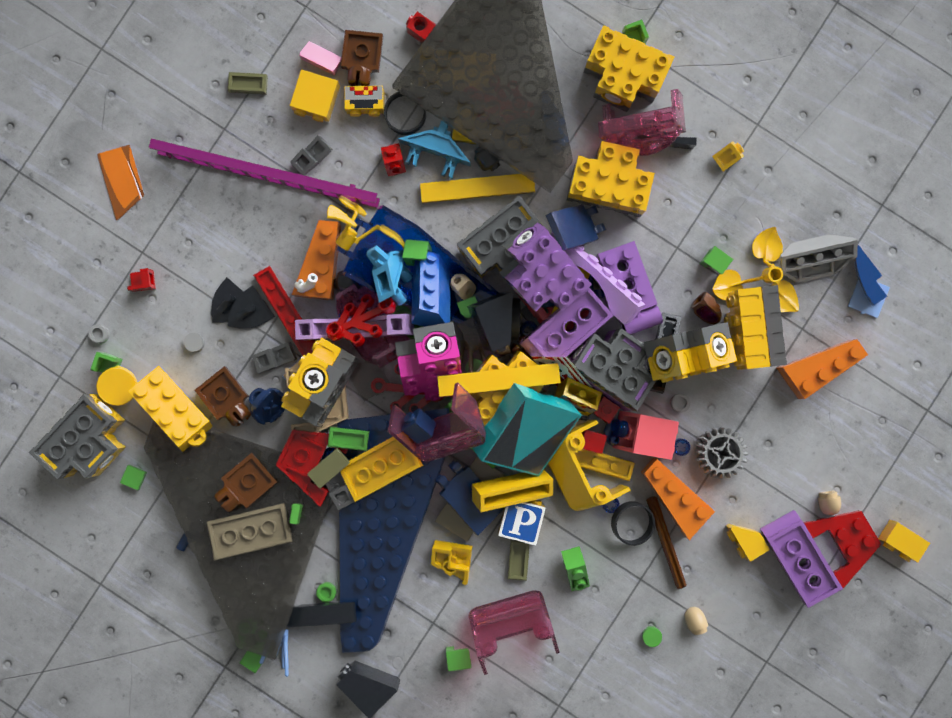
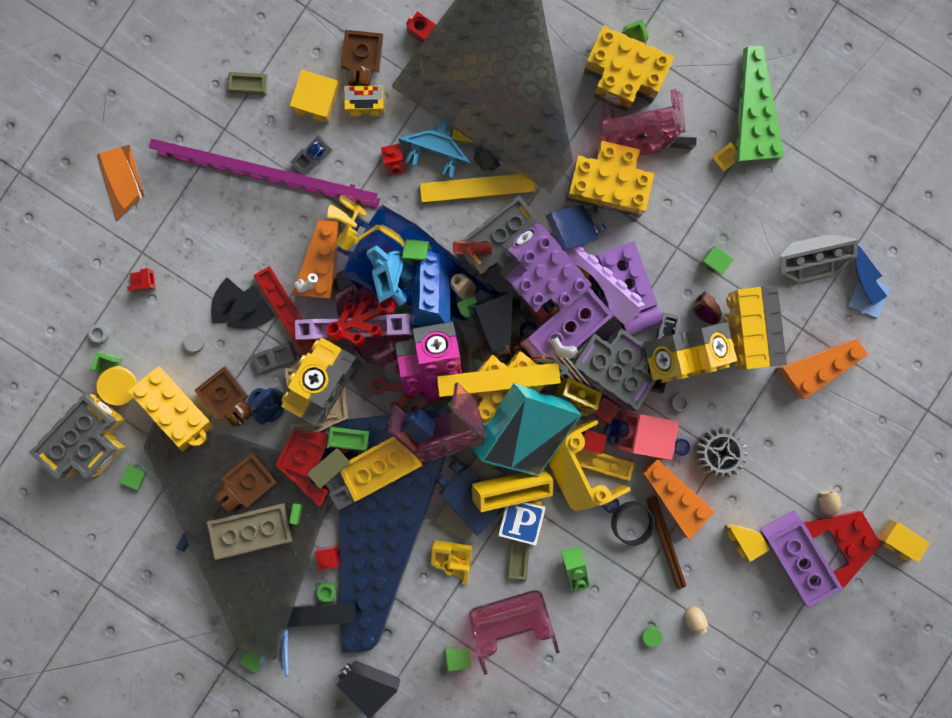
(316, 150): none -> clear blue bush
(321, 58): bright pink slope -> none
(327, 557): none -> red brick
(402, 132): black tyre -> none
(472, 247): none -> clear red axle
(563, 351): none -> light grey arm
(757, 115): none -> bright green wing
(769, 247): yellow plant -> none

